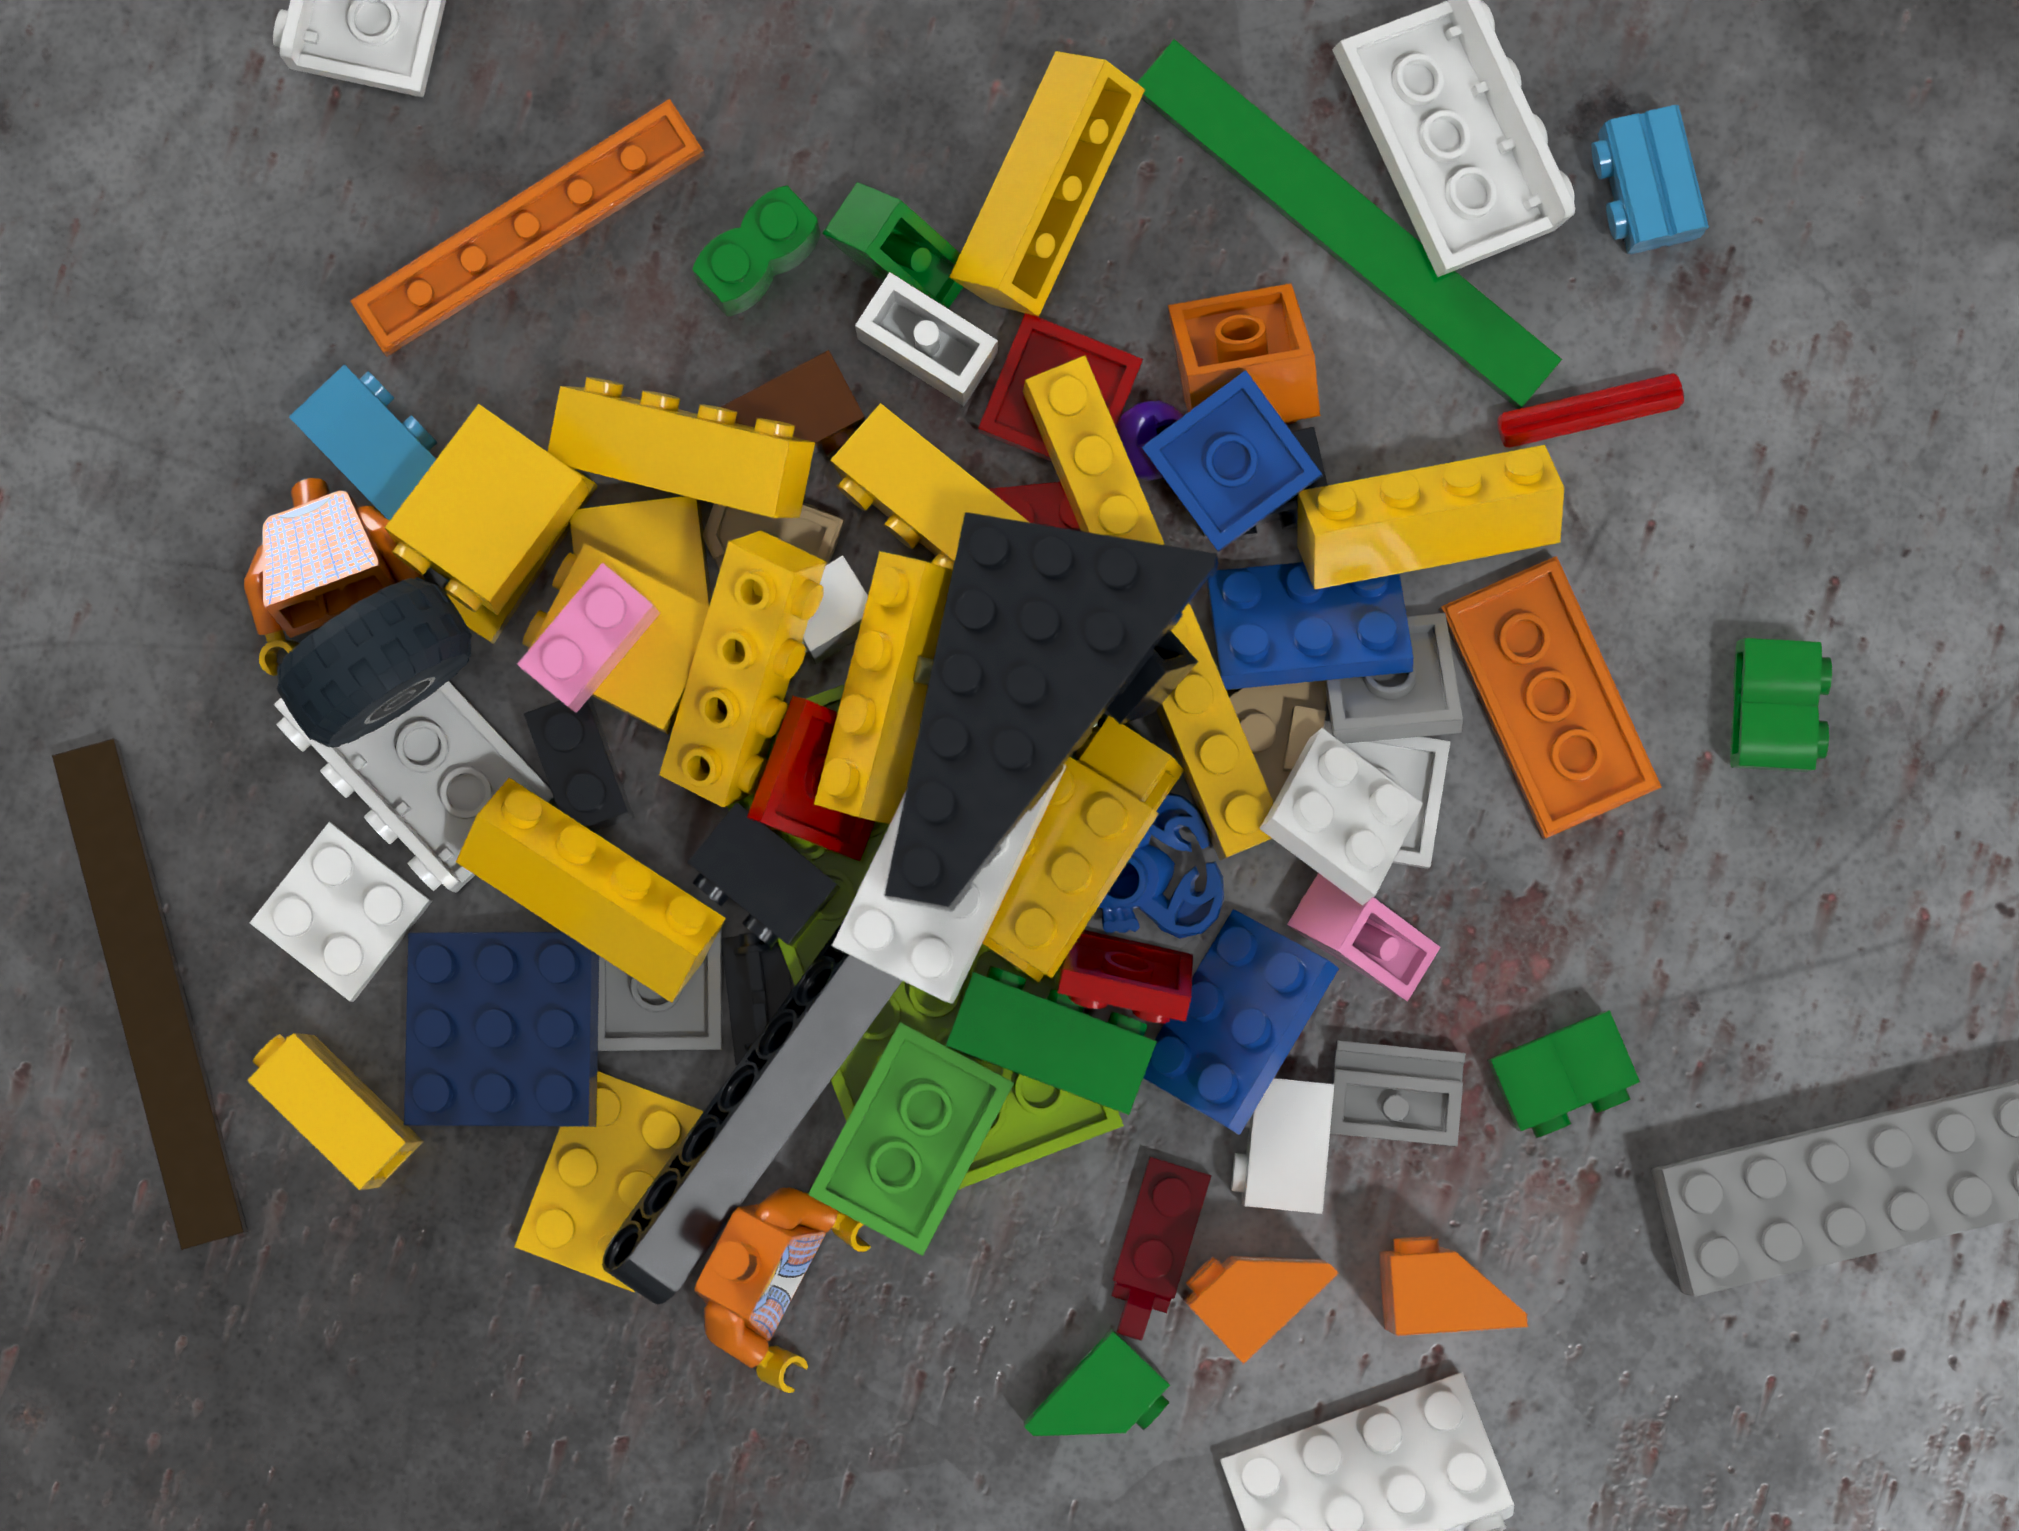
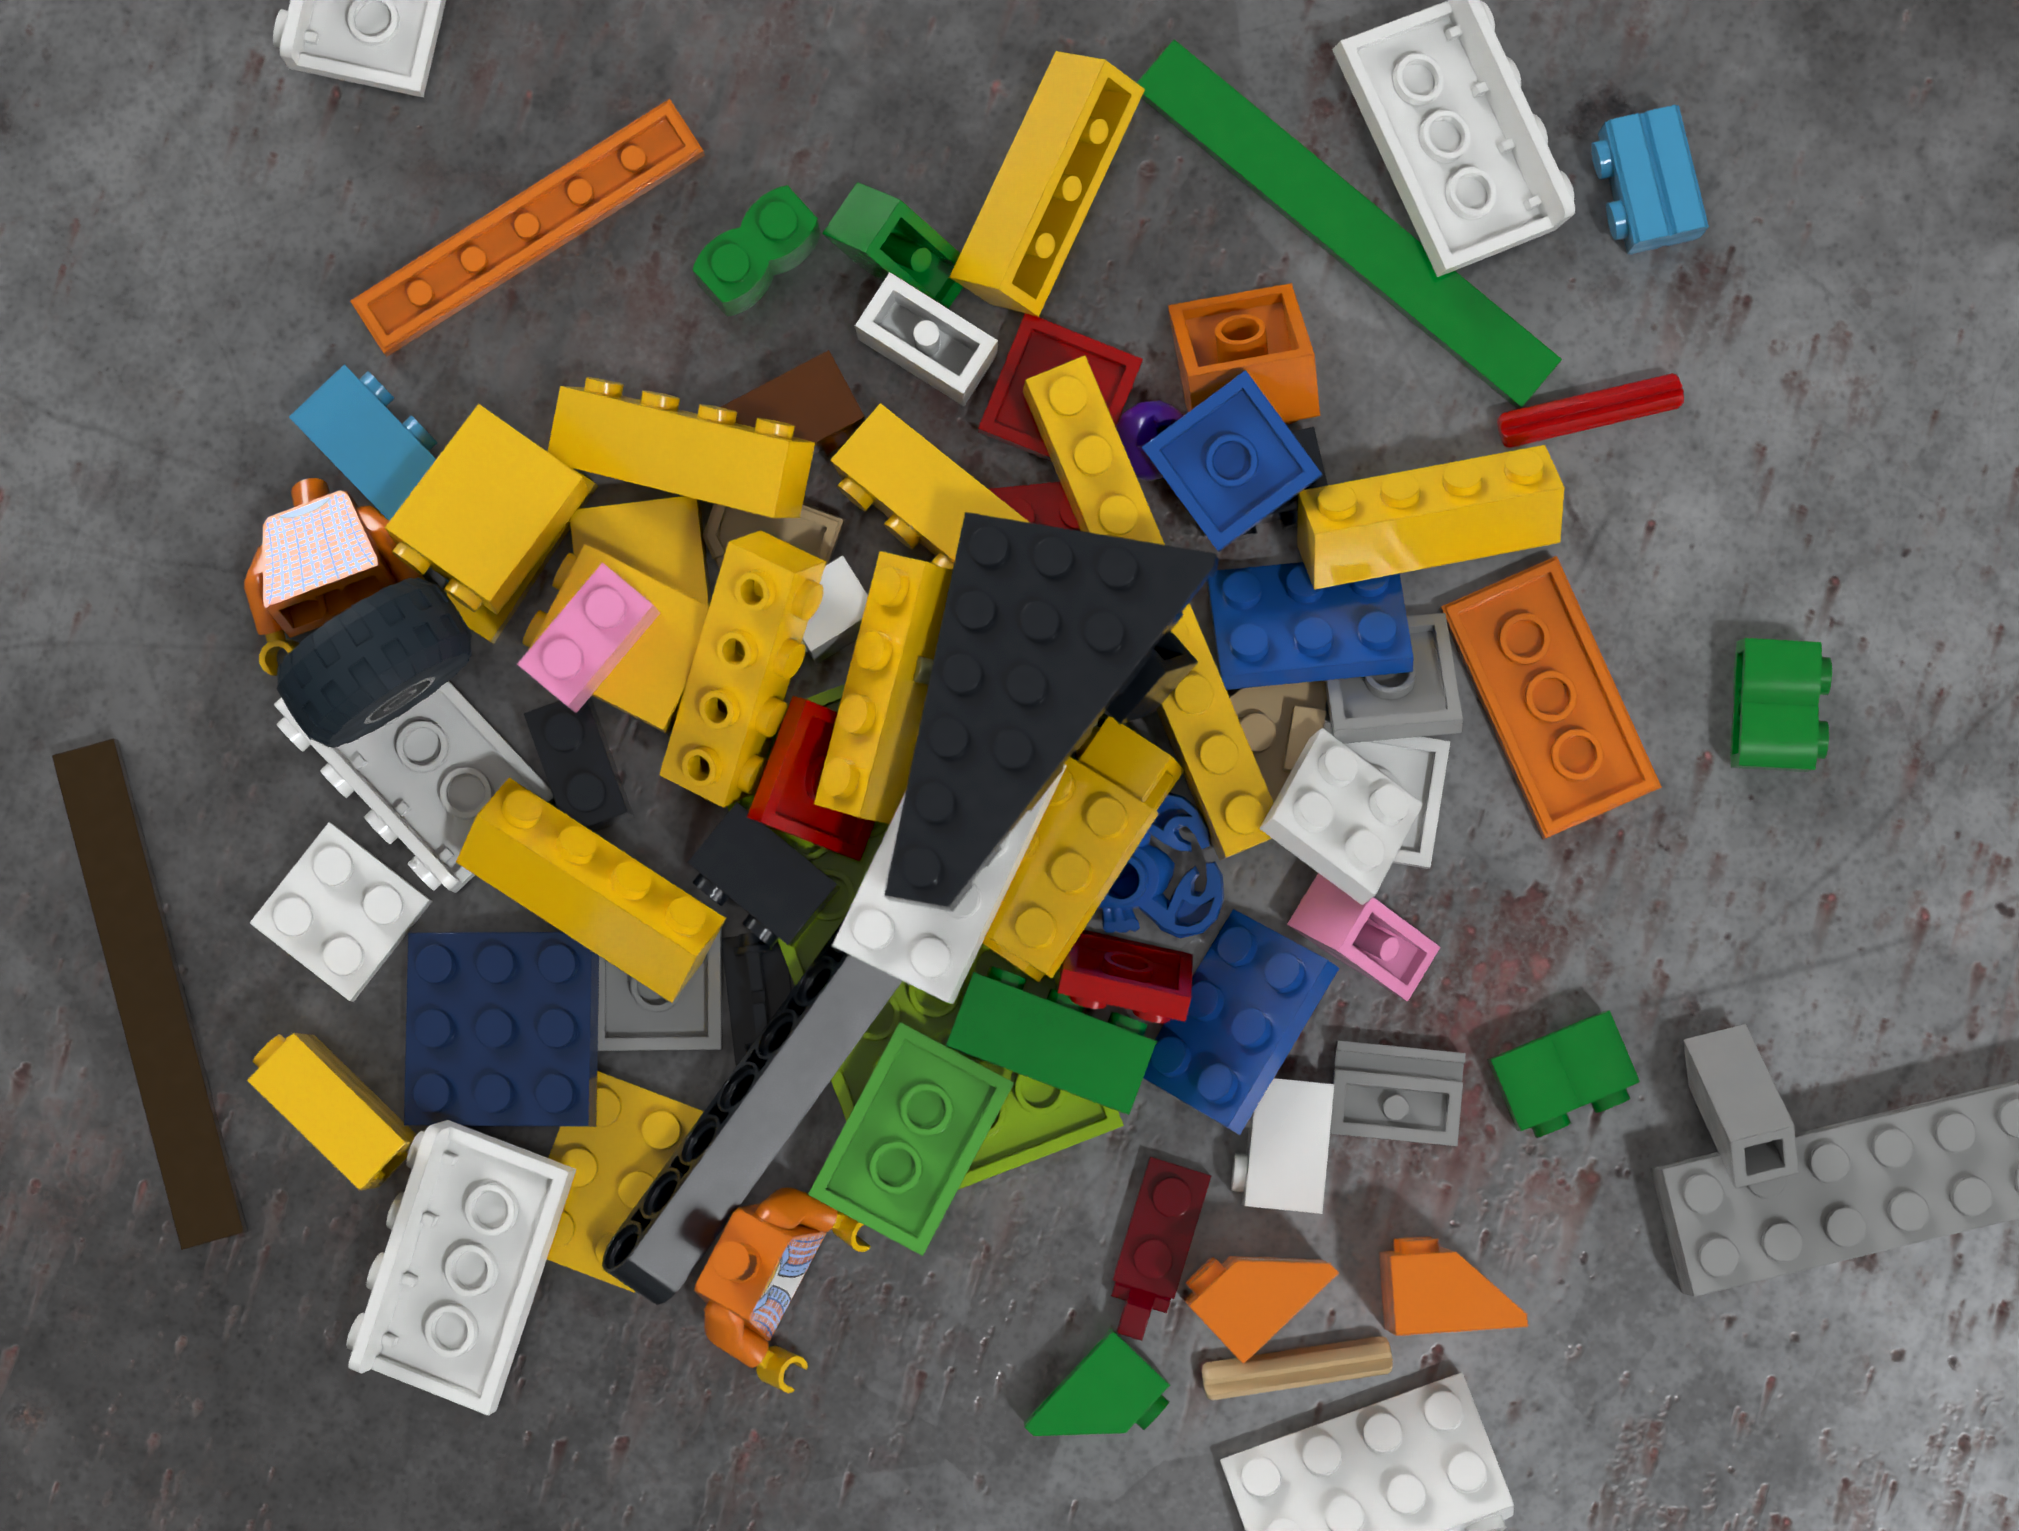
(460, 1265): none -> white bracket
(1297, 1368): none -> tan axle
(1741, 1106): none -> light grey brick

